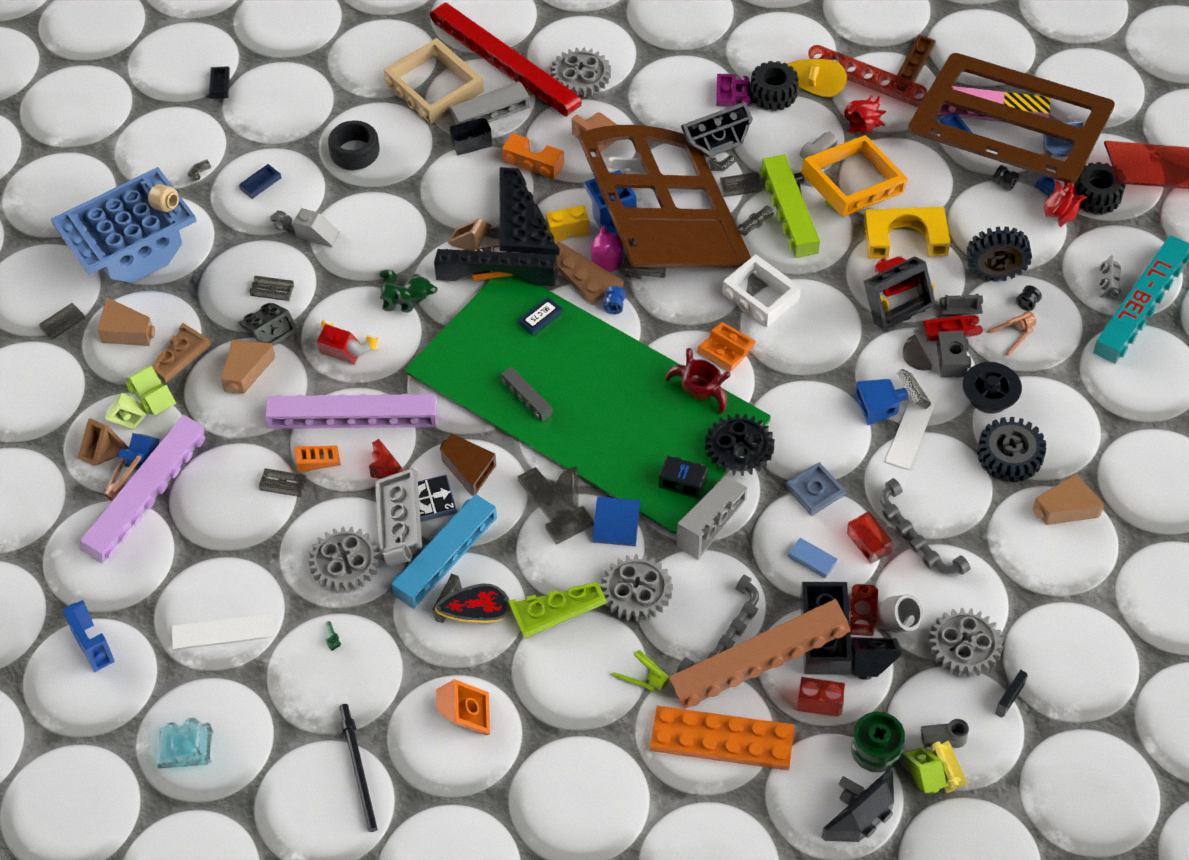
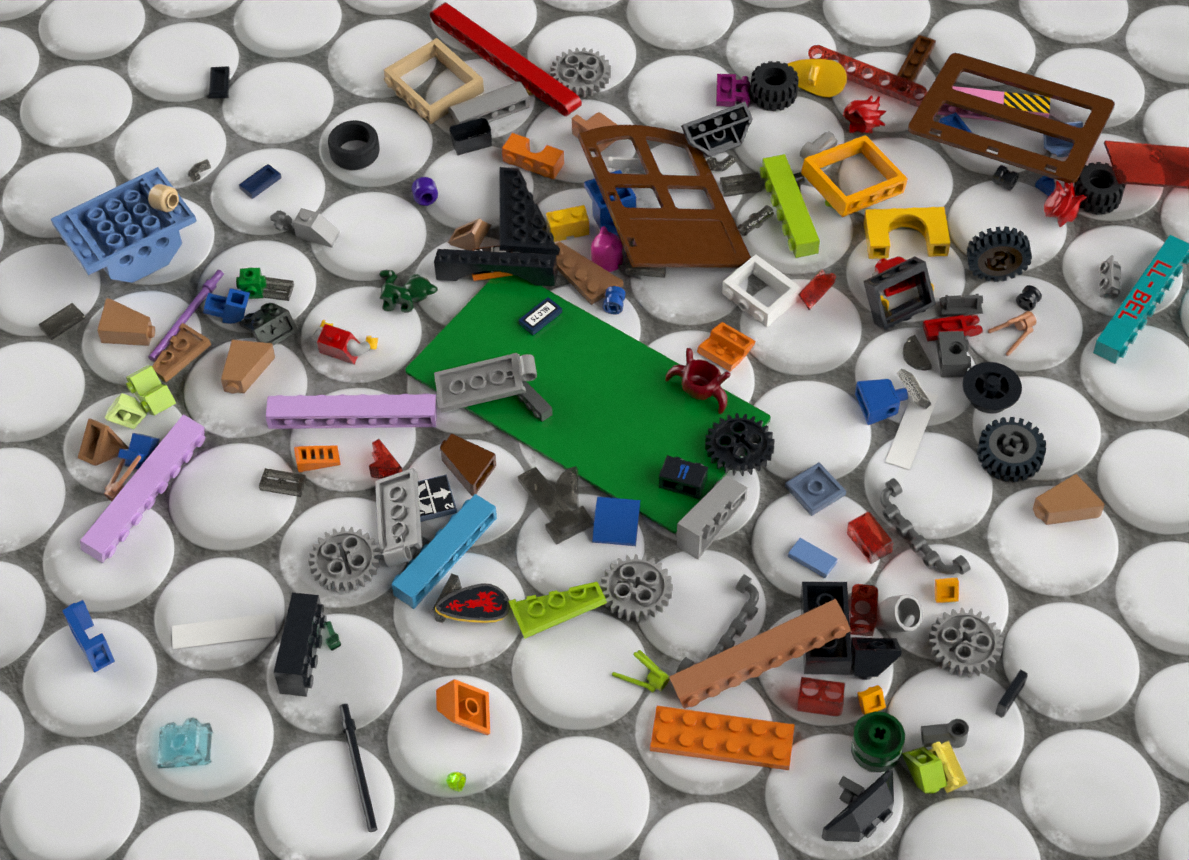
(208, 287): none -> medium lavender bar
(229, 308): none -> blue brick
(251, 281): none -> green brick
(299, 644): none -> black brick
(424, 191): none -> dark purple head
(456, 781): none -> clear neon green hinge
(484, 381): none -> light grey hinge
(817, 288): none -> clear red hinge
(871, 699): none -> light orange tile
(946, 590): none -> light orange tile

